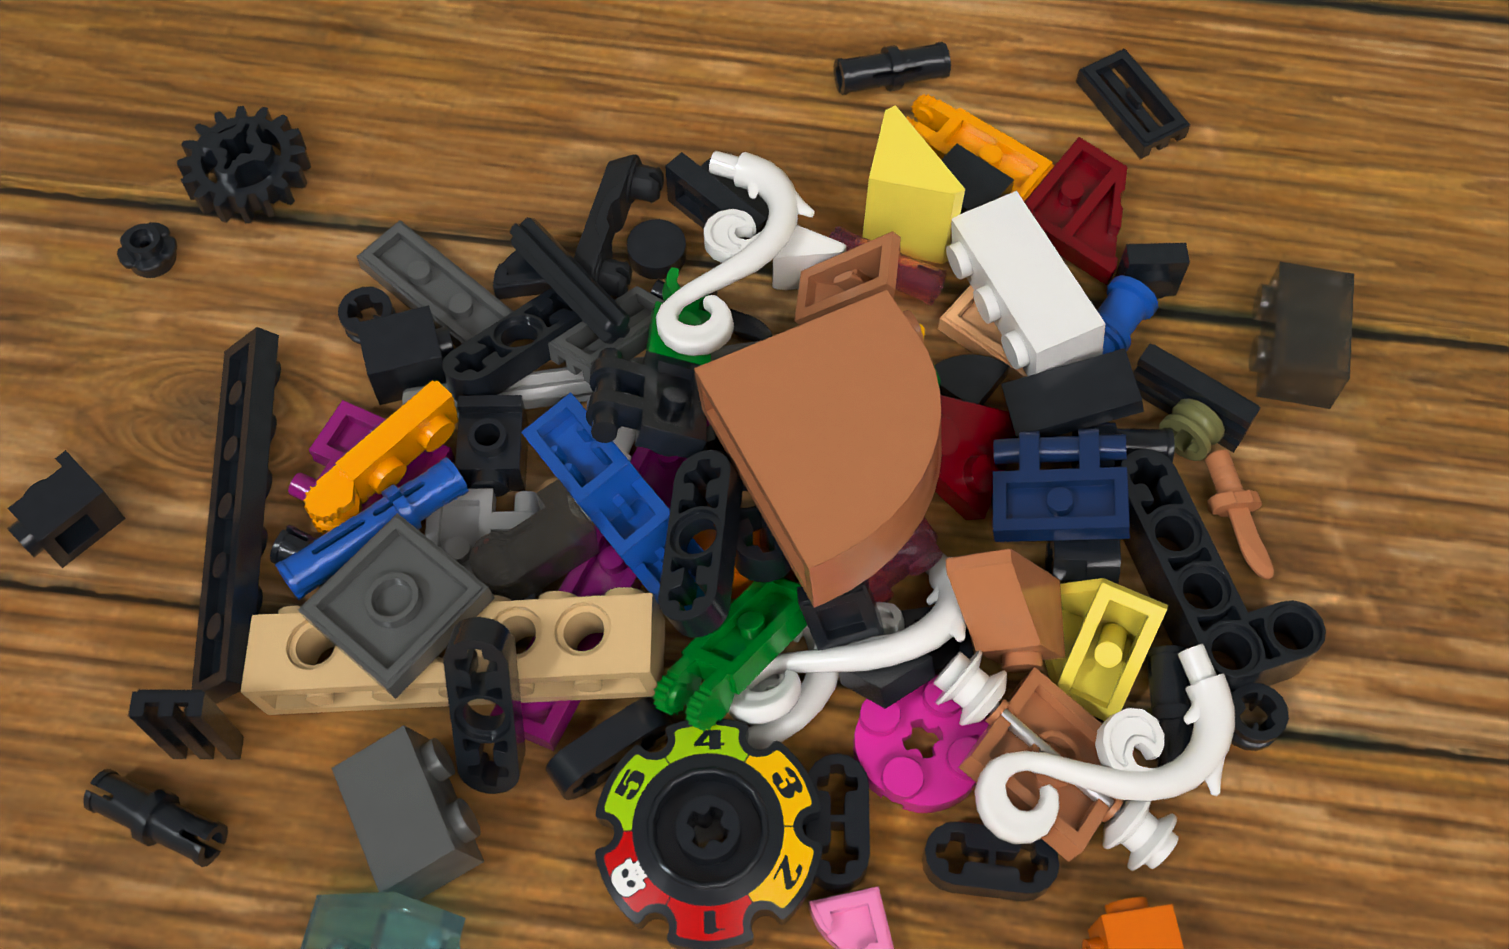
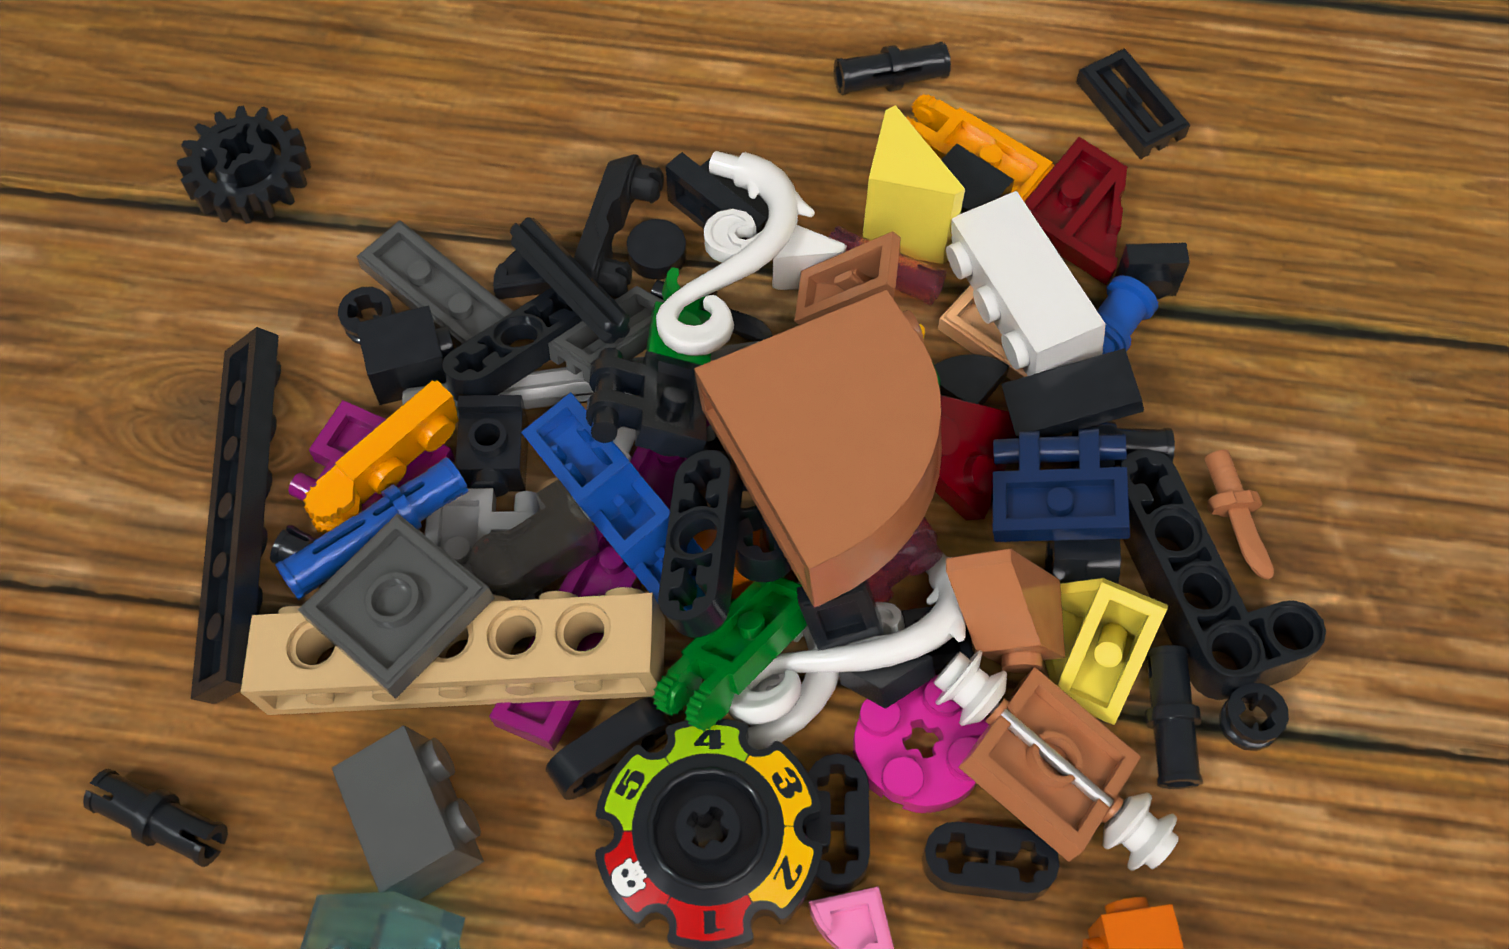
(63, 513): black brick -> none
(149, 260): black plate -> none
(198, 727): black tile -> none
(498, 685): black beam -> none
(1119, 775): white plant -> none
(1167, 380): black tile -> none
(1194, 429): olive bush -> none
(1303, 335): clear smoke brick -> none

